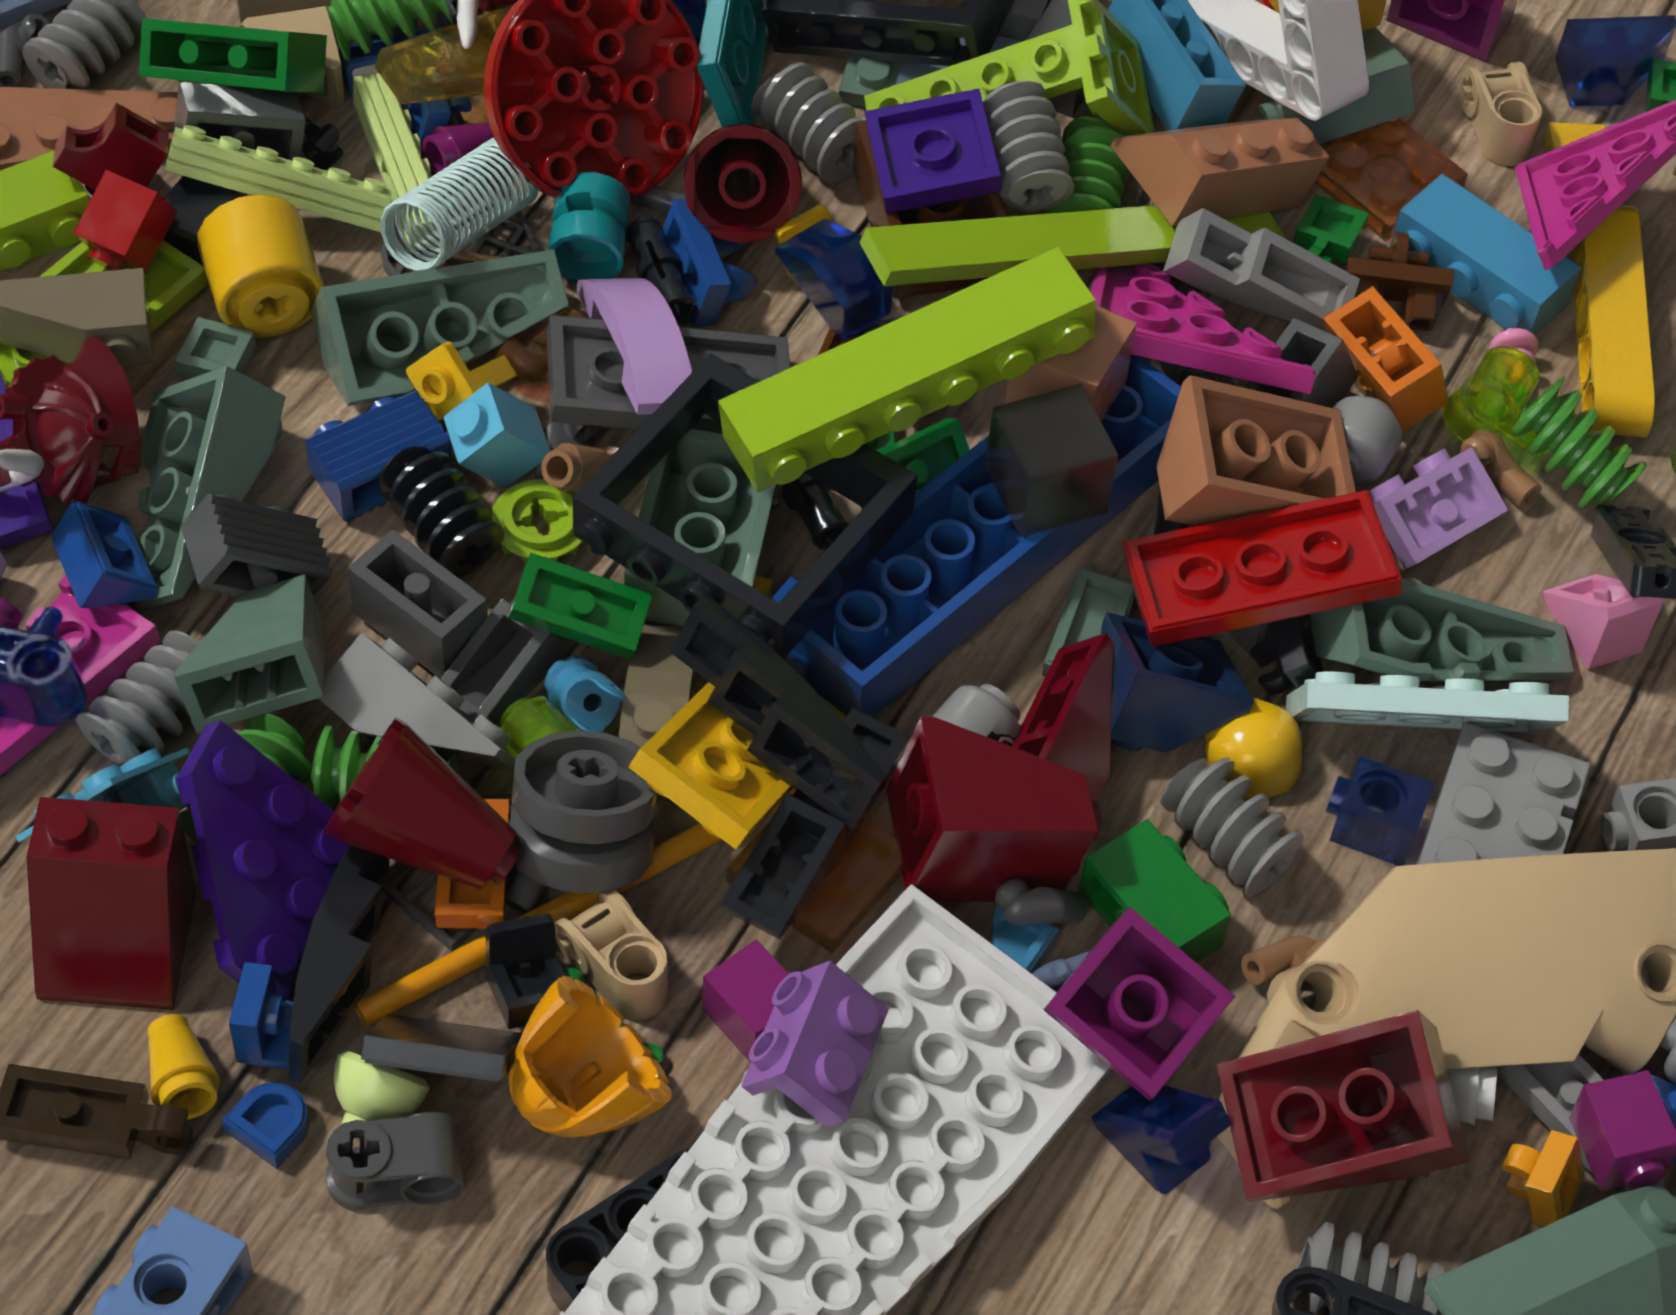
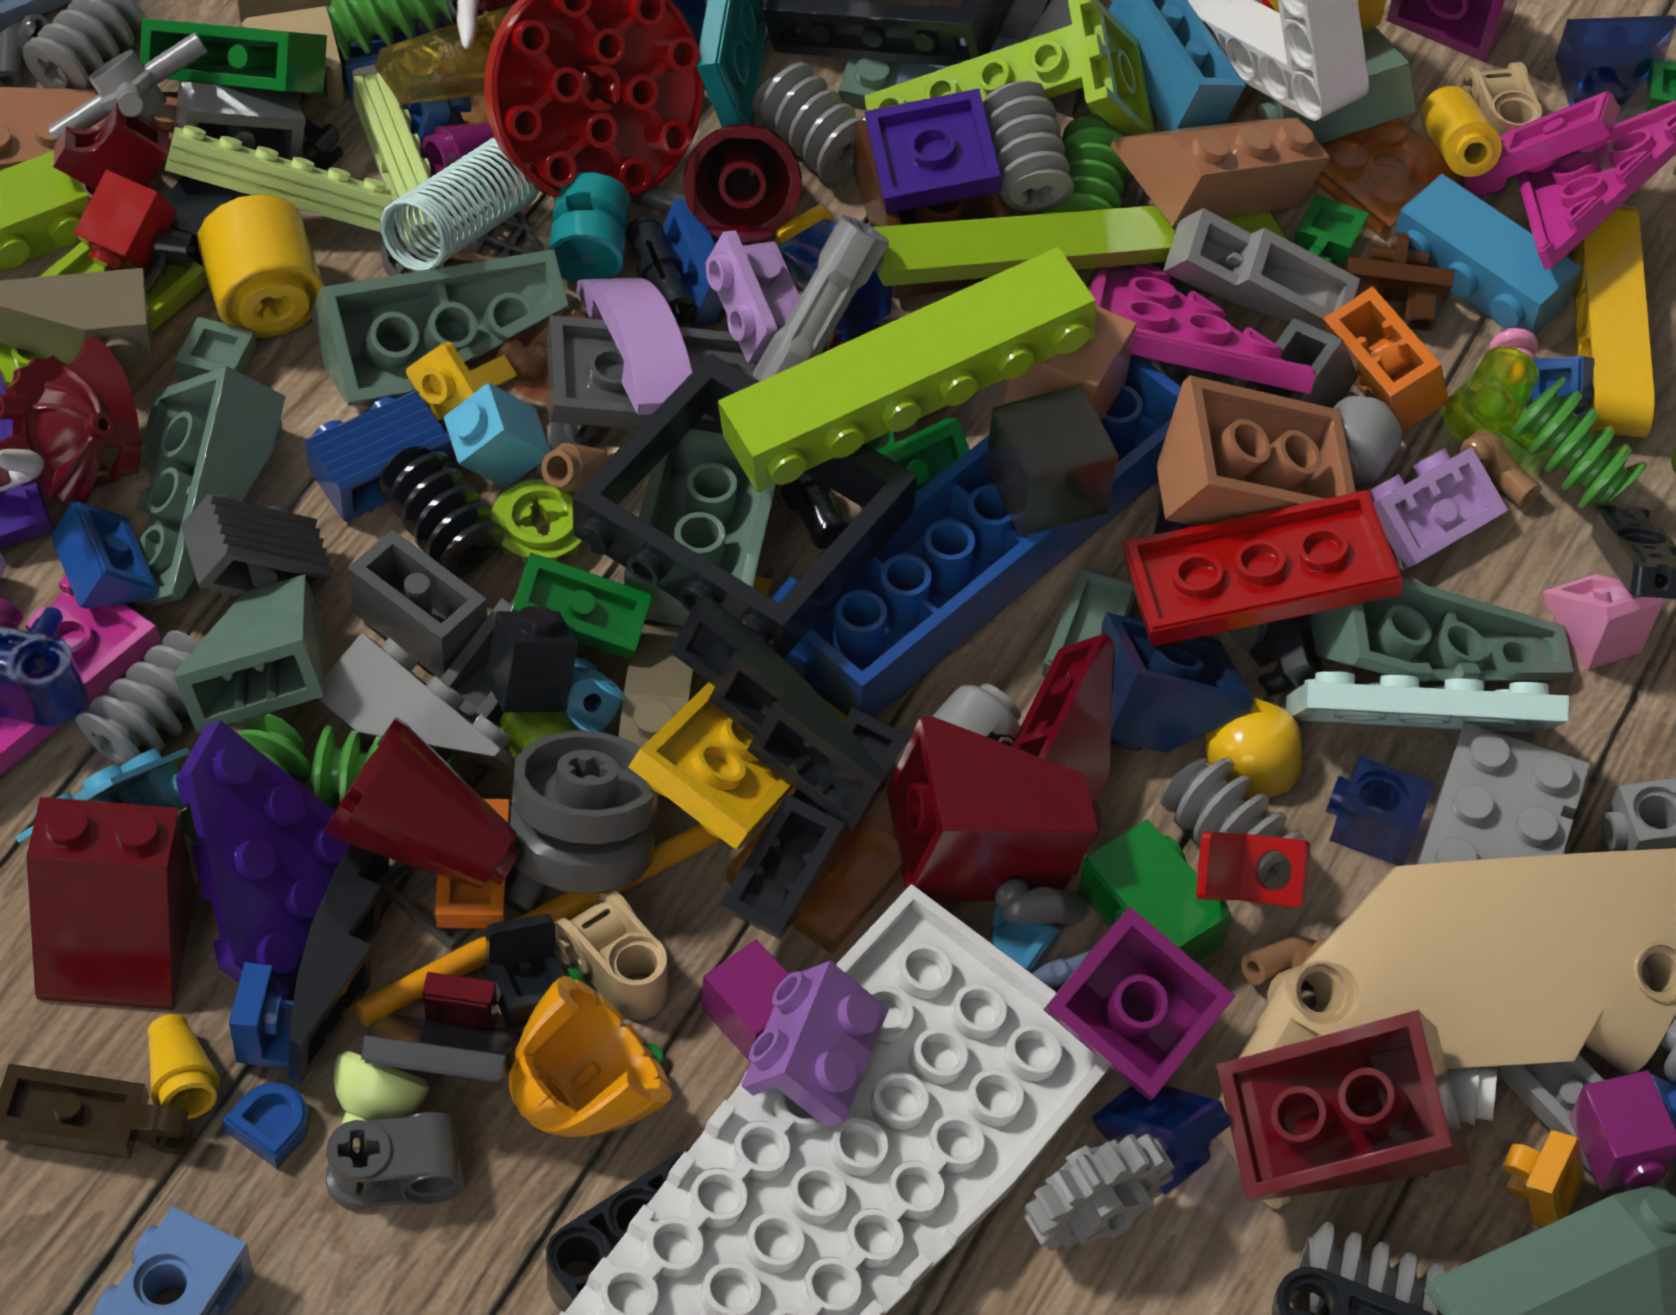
(130, 85): none -> light grey bar
(170, 248): none -> black hand
(460, 1000): none -> dark red tile
(531, 660): none -> black brick
(752, 289): none -> lavender bracket
(841, 270): none -> light grey axle
(1099, 1192): none -> light grey gear
(1231, 868): none -> red bracket
(1461, 131): none -> yellow brick
(1544, 140): none -> dark pink hinge
(1577, 373): none -> blue tile

